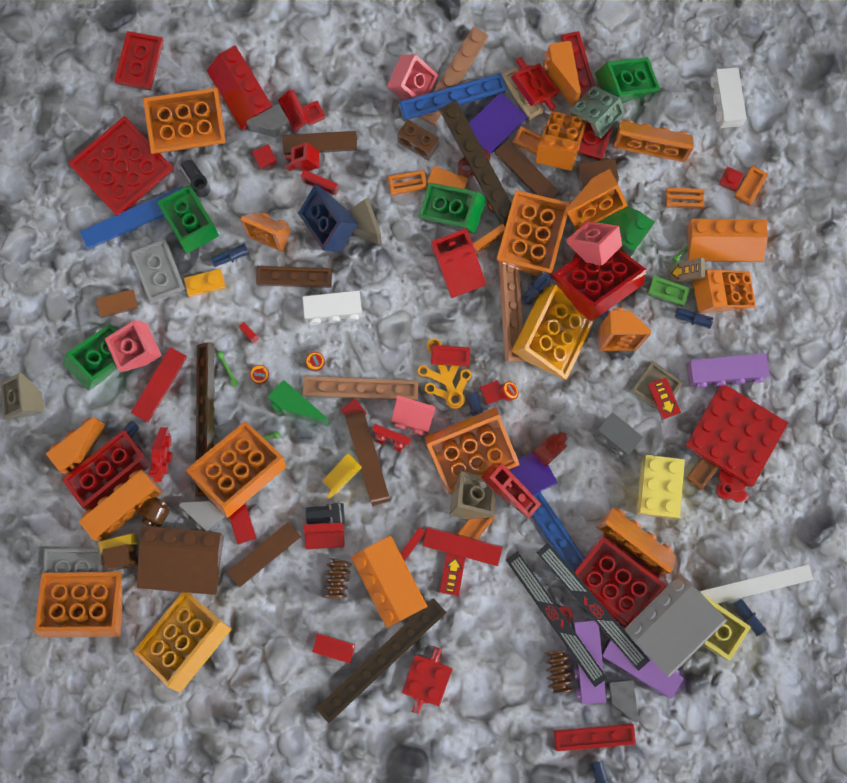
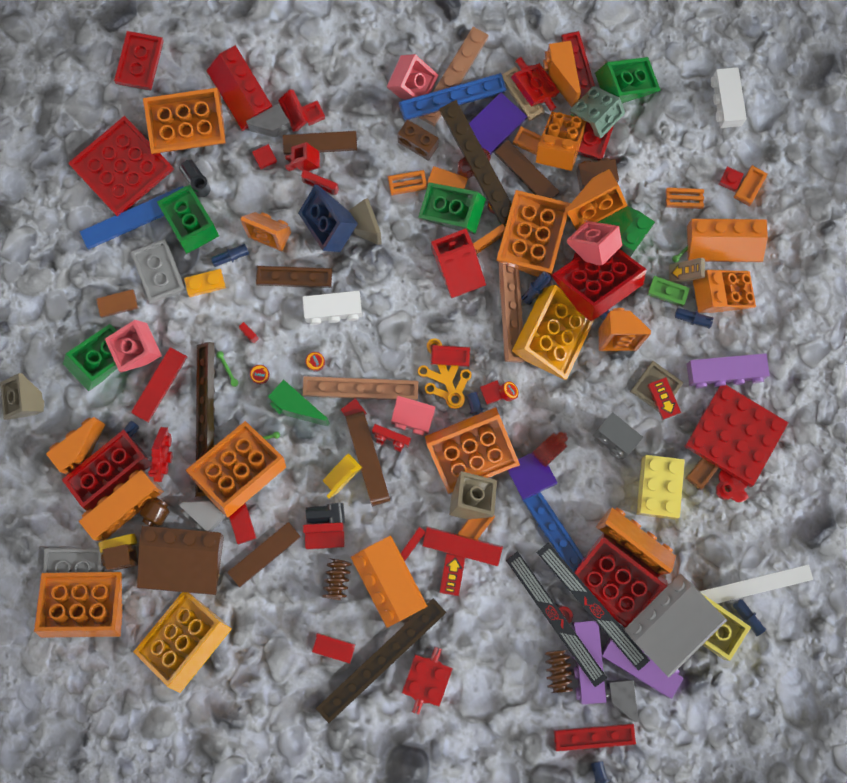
(510, 489): red slope -> none
(653, 141): orange slope -> none

